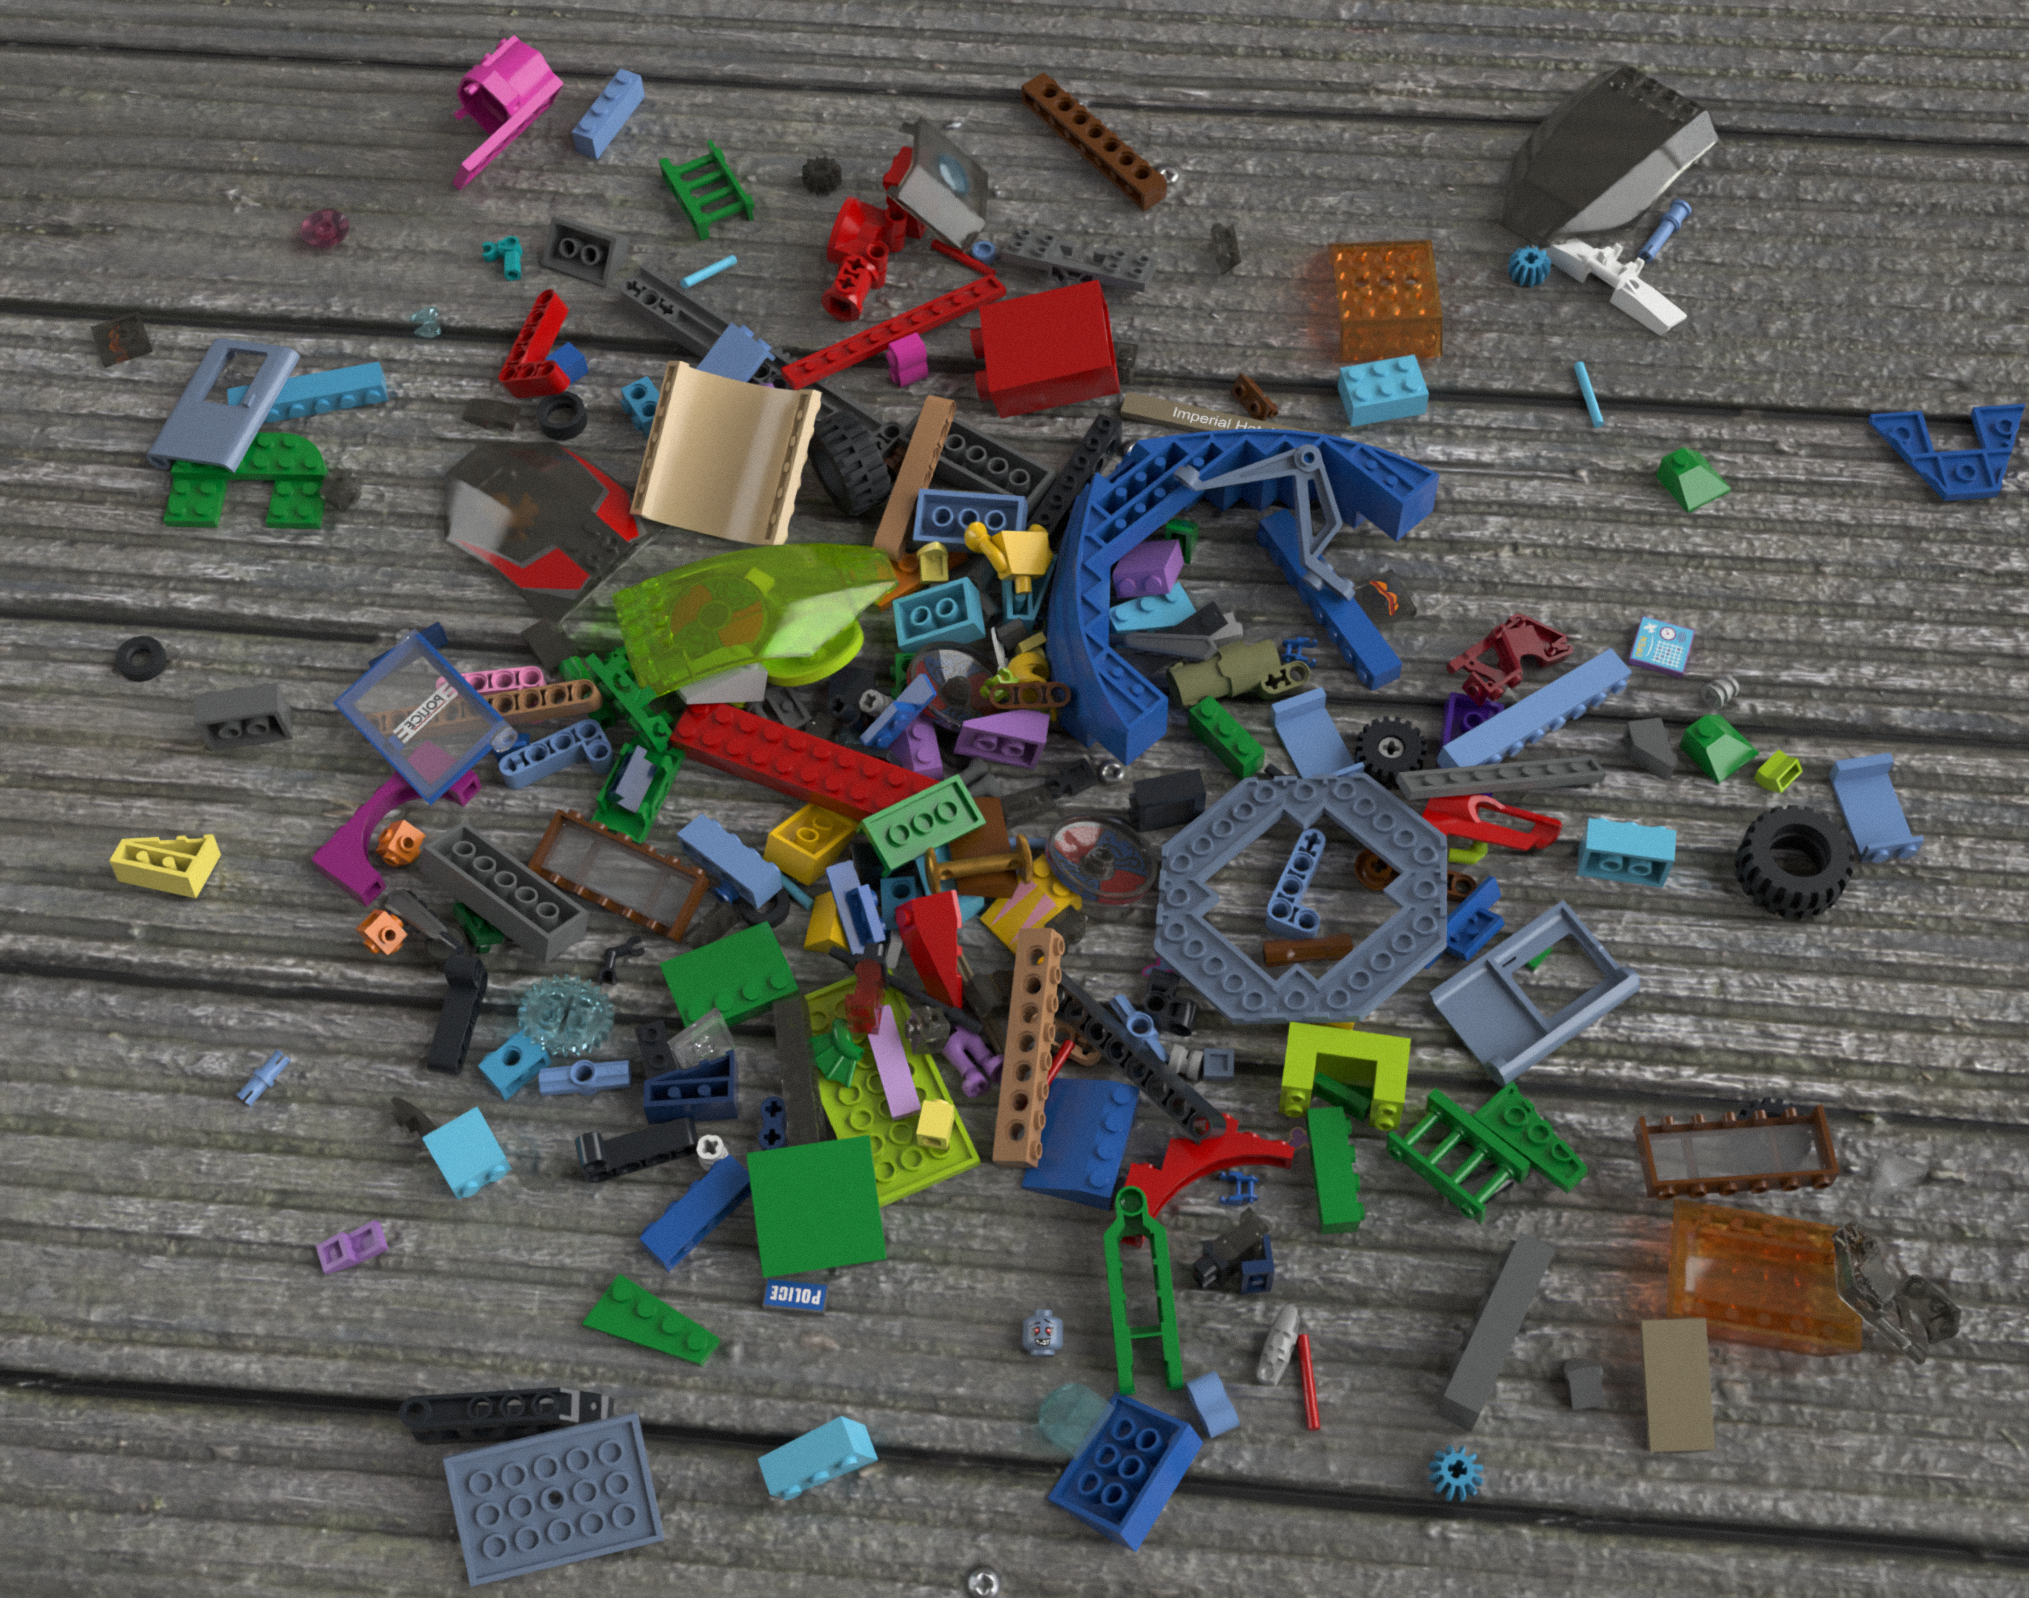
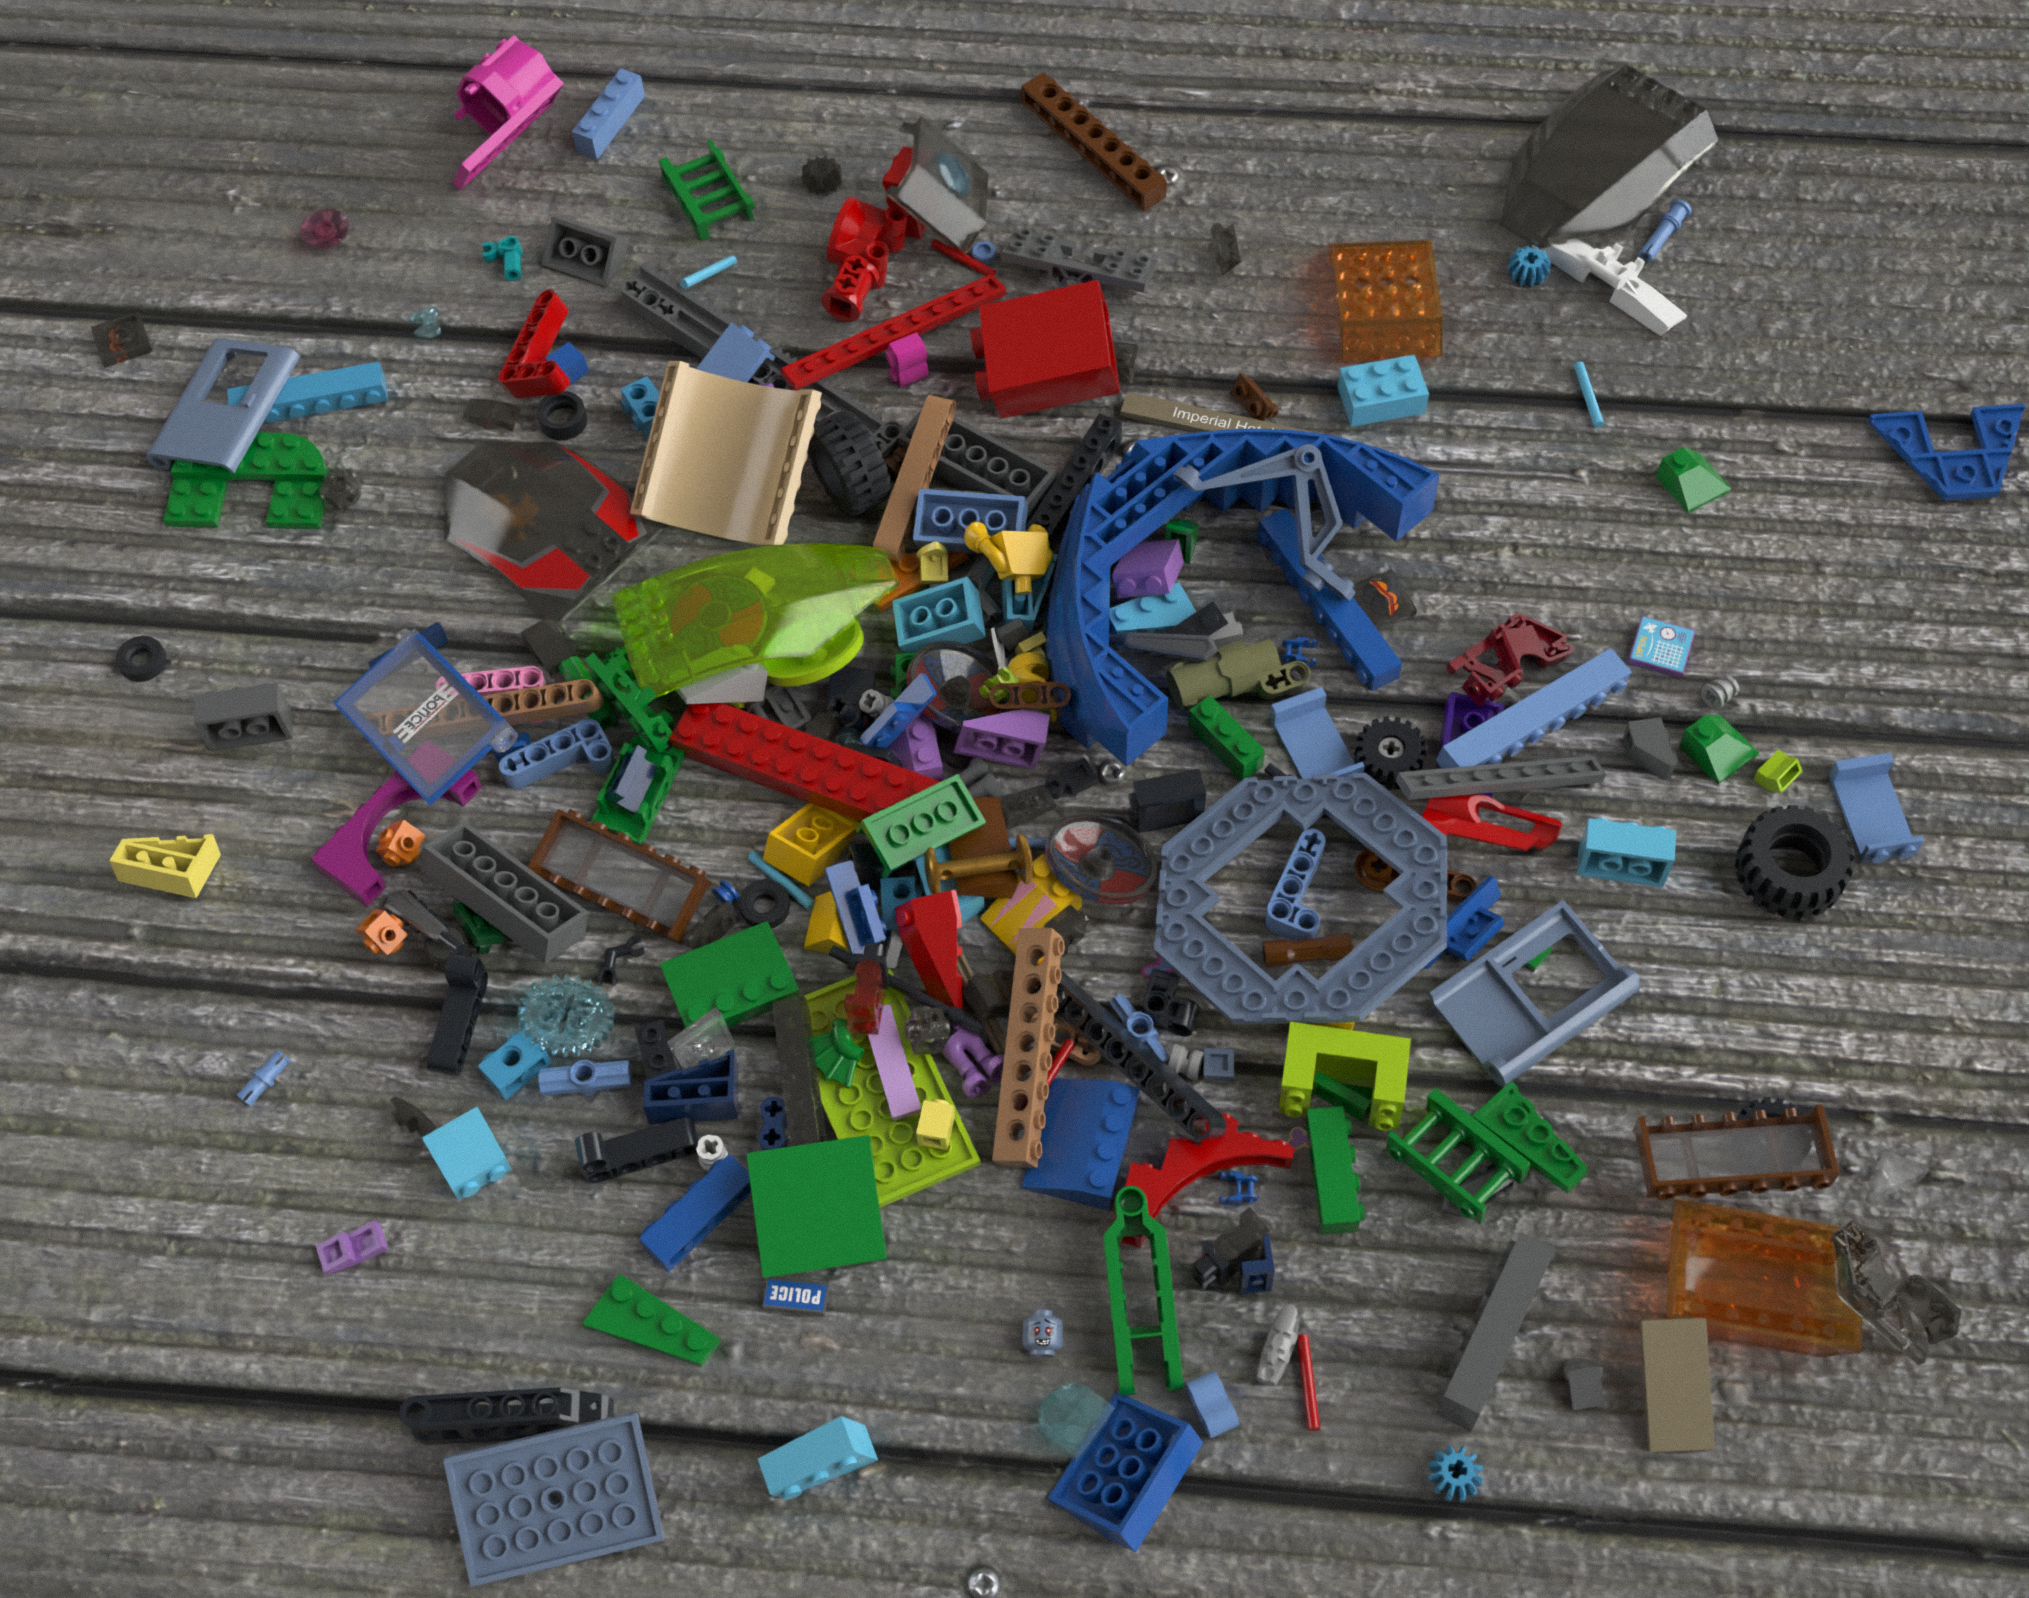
(730, 860): medium blue brick -> none
(1470, 855): lime arm -> none

